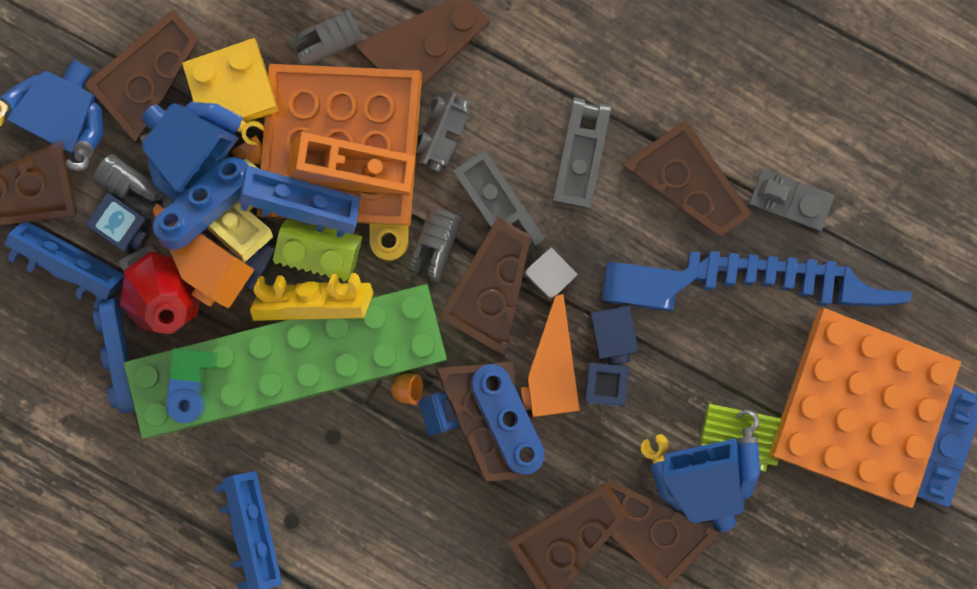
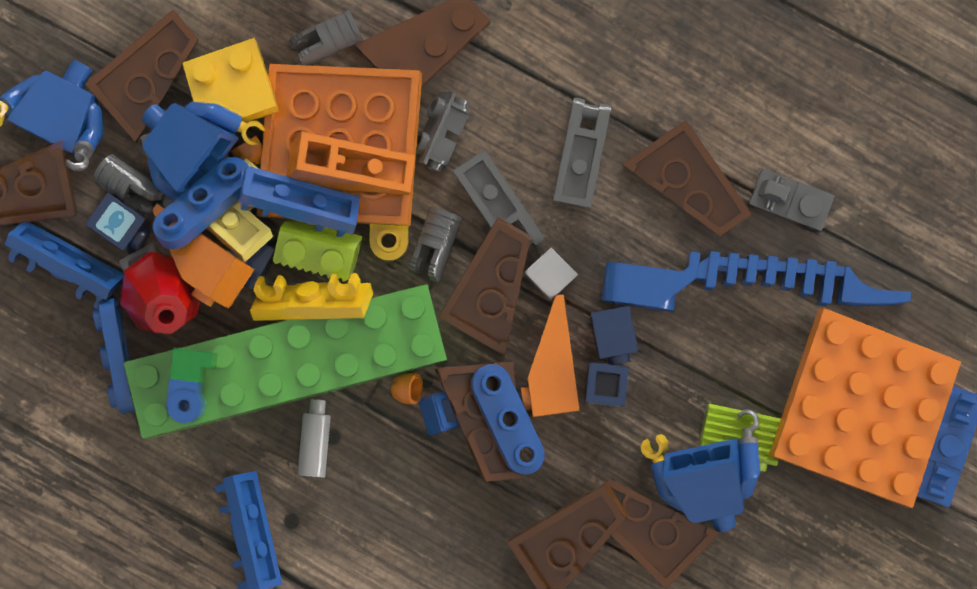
(314, 441): none -> light grey cylinder

